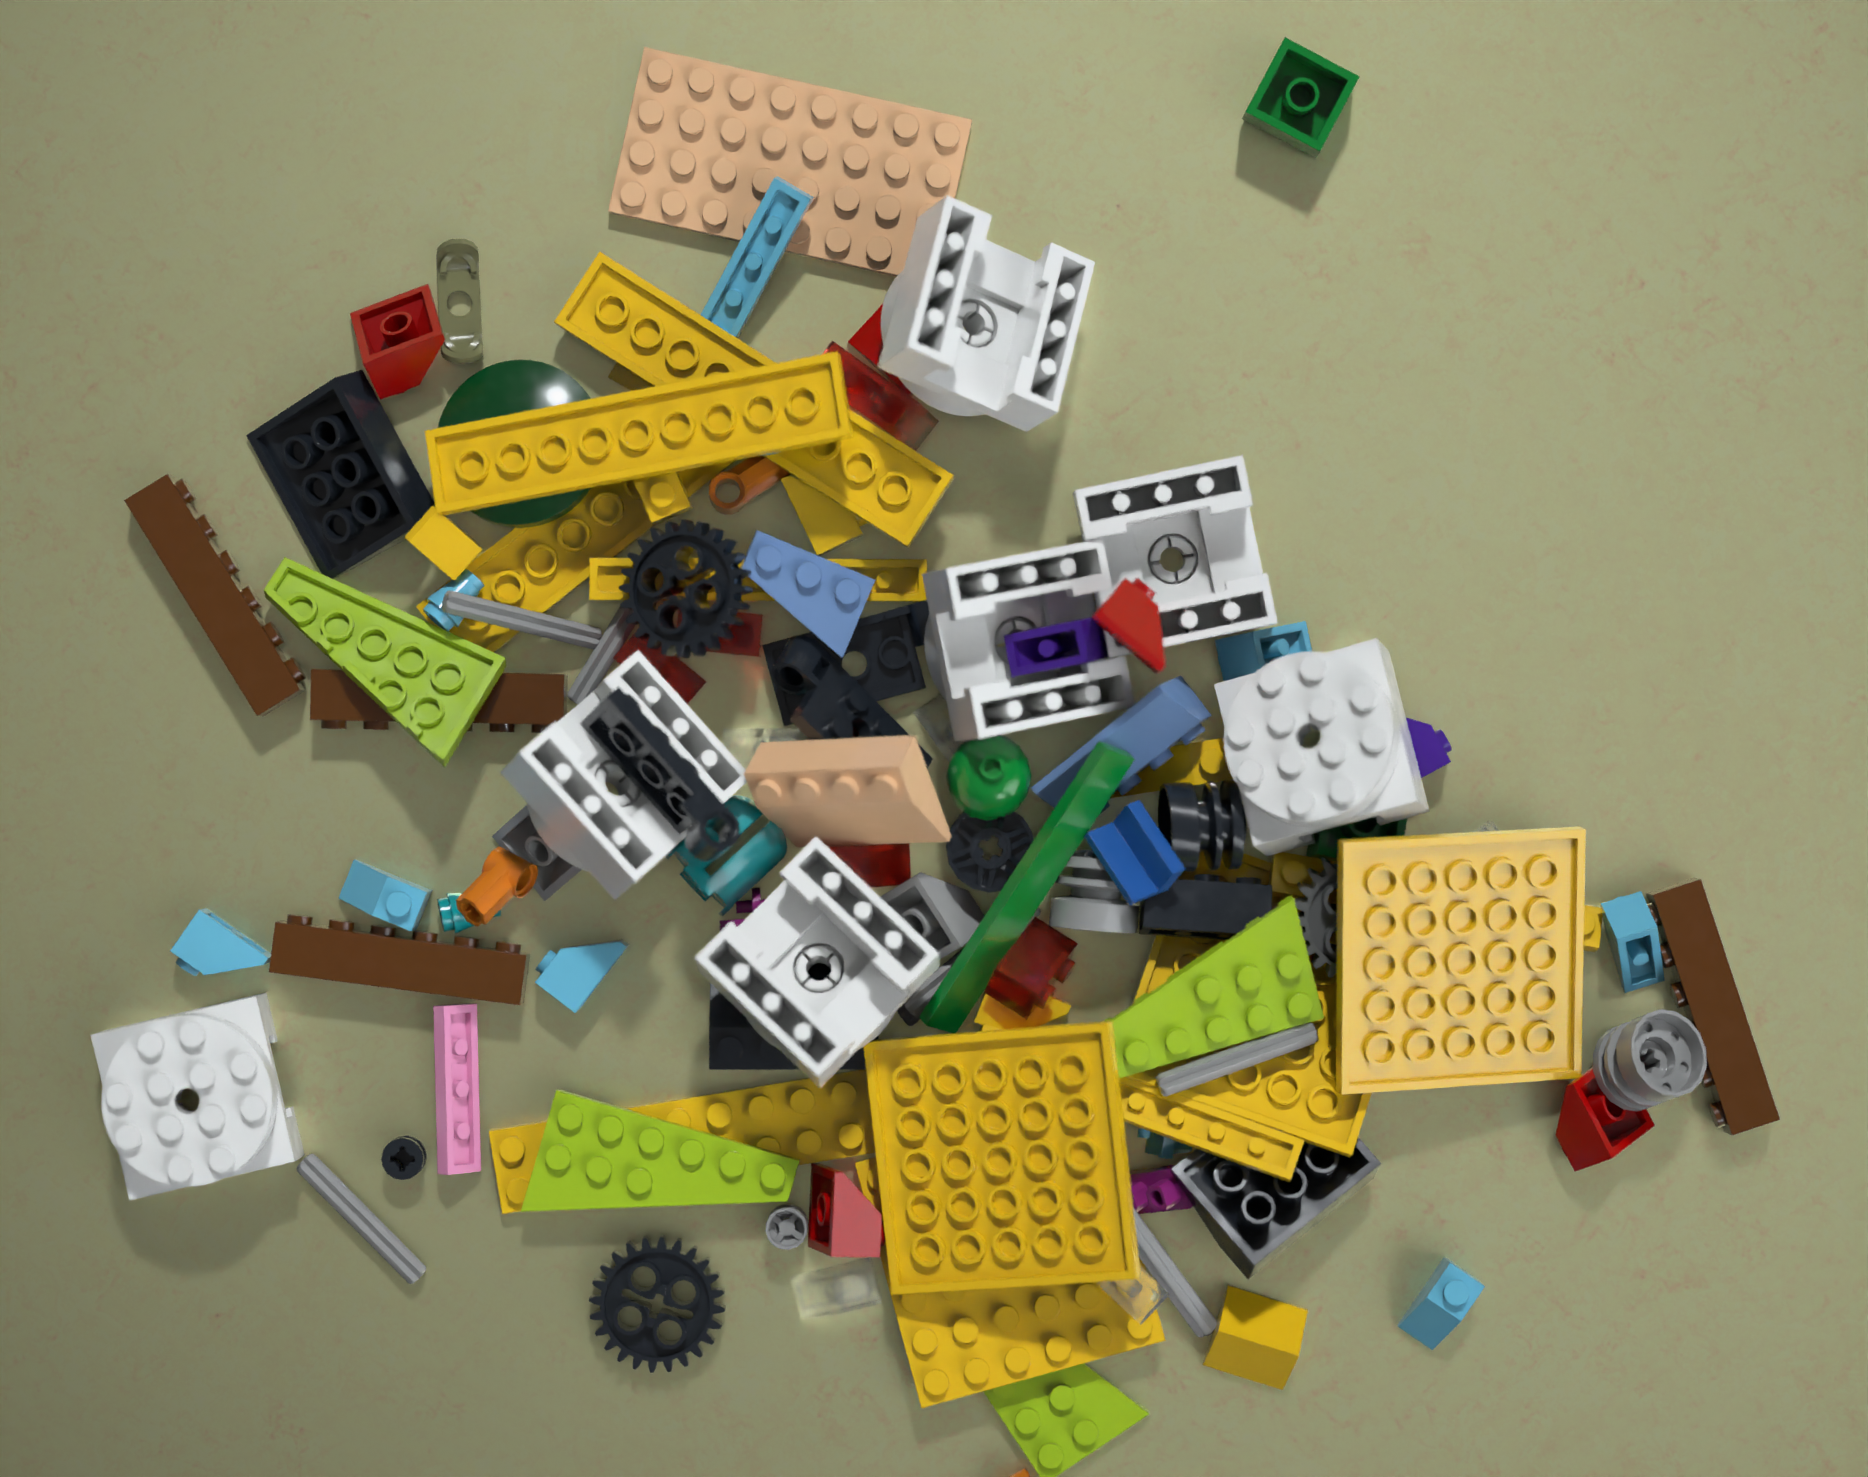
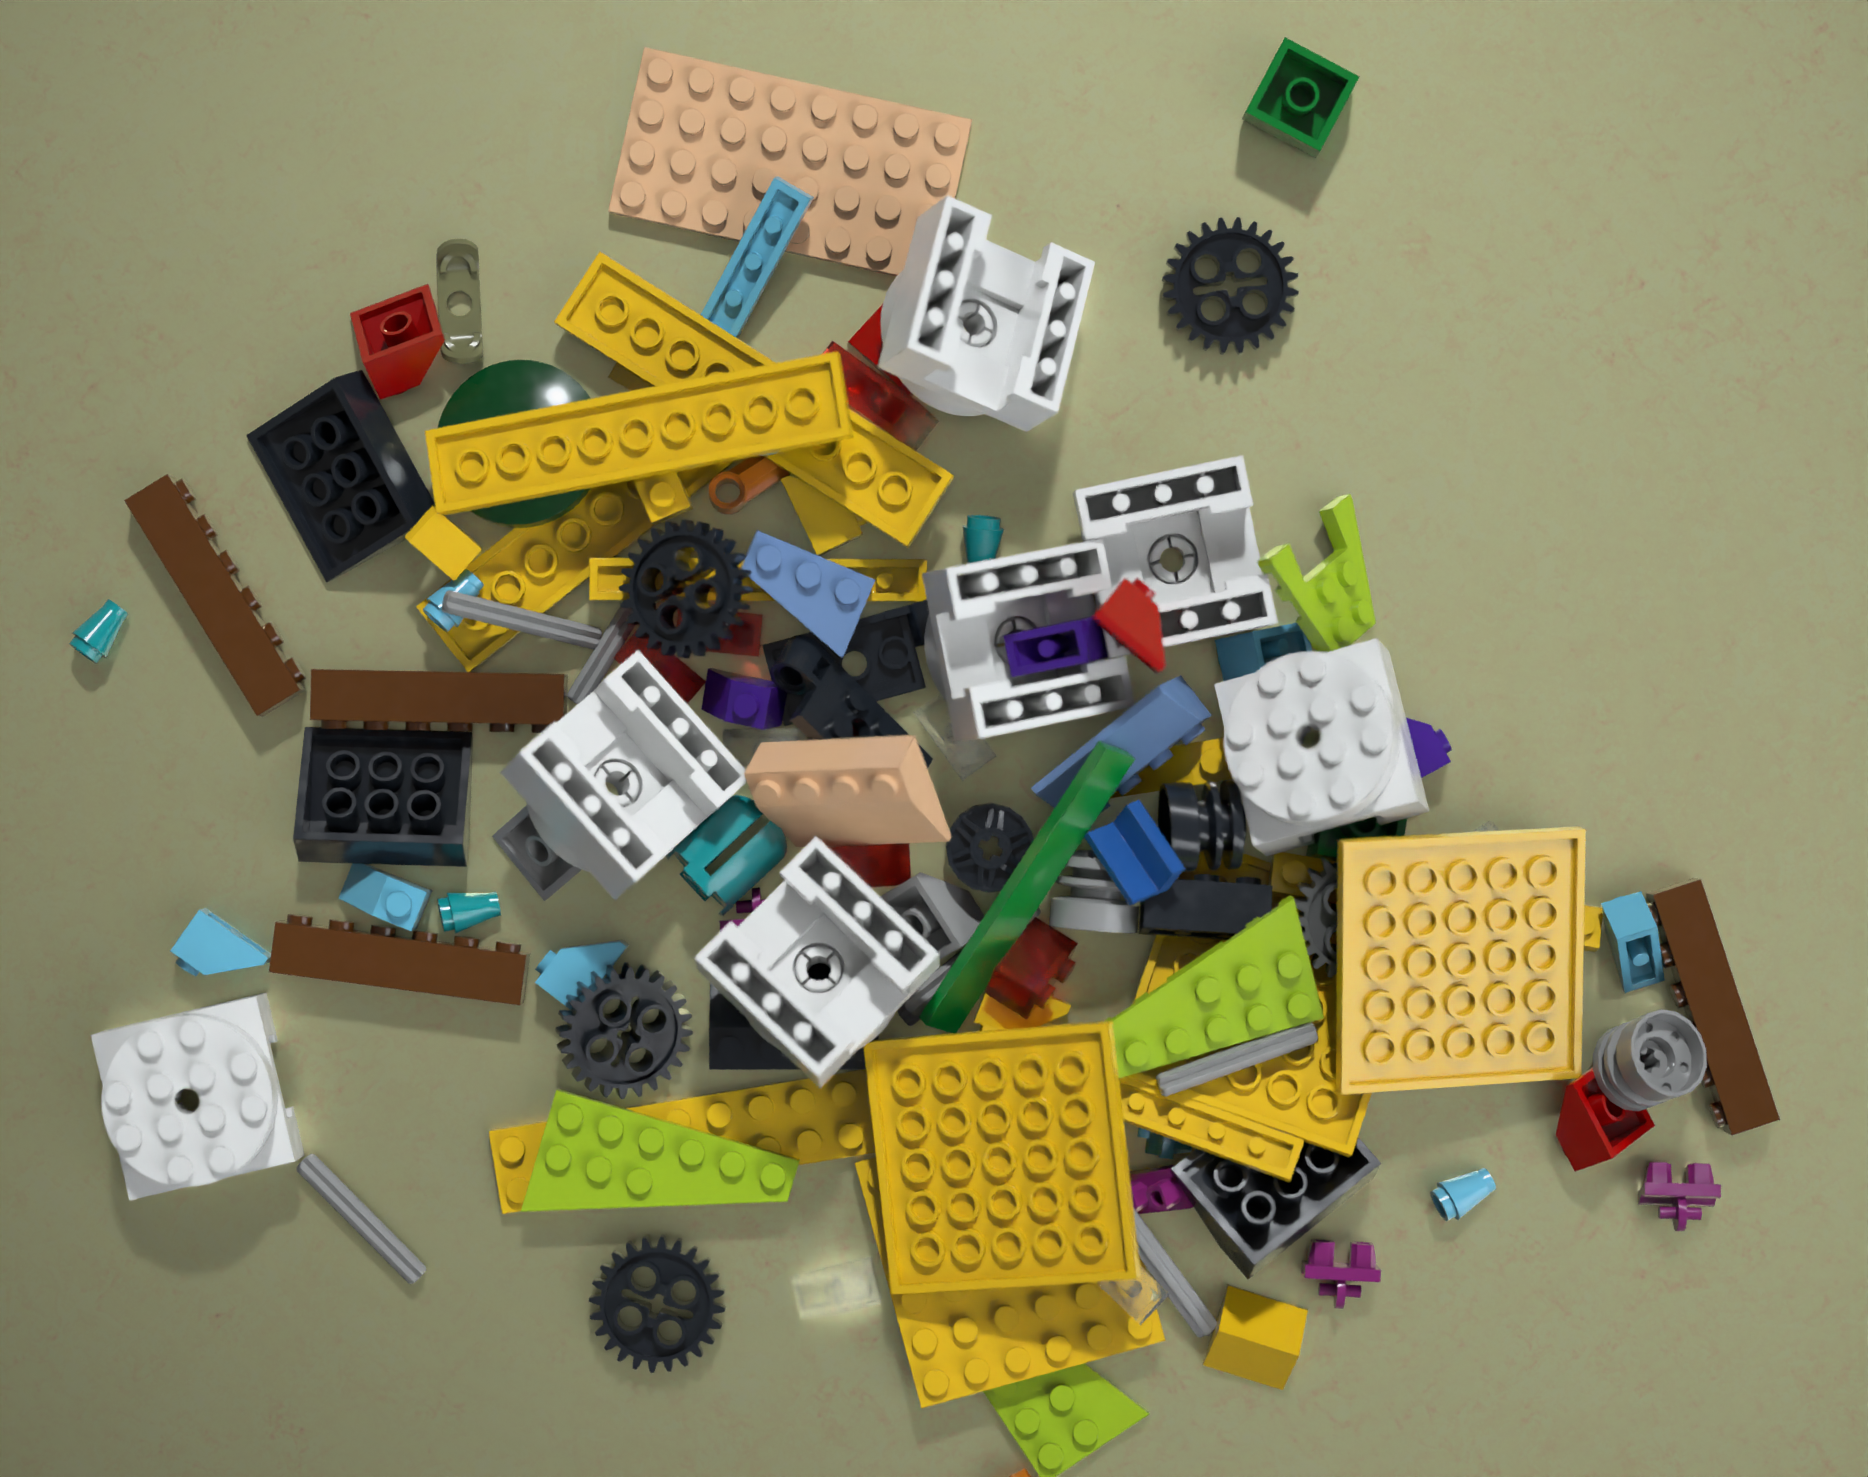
(99, 632): none -> teal cone
(384, 797): none -> black slope
(406, 665): lime wing -> none
(411, 1156): black wheel -> none
(457, 1088): bright pink plate -> none
(501, 879): orange piece -> none
(659, 1038): none -> black gear
(662, 774): black hinge -> none
(743, 699): none -> dark purple slope
(787, 1232): light grey wheel -> none
(841, 1216): slope -> none
(982, 537): none -> teal cone
(989, 777): green cylinder -> none
(1223, 248): none -> black gear
(1321, 1265): none -> magenta hips
(1335, 594): none -> lime wing
(1441, 1304): medium azure slope -> none
(1460, 1194): none -> medium azure cone
(1697, 1191): none -> magenta hips

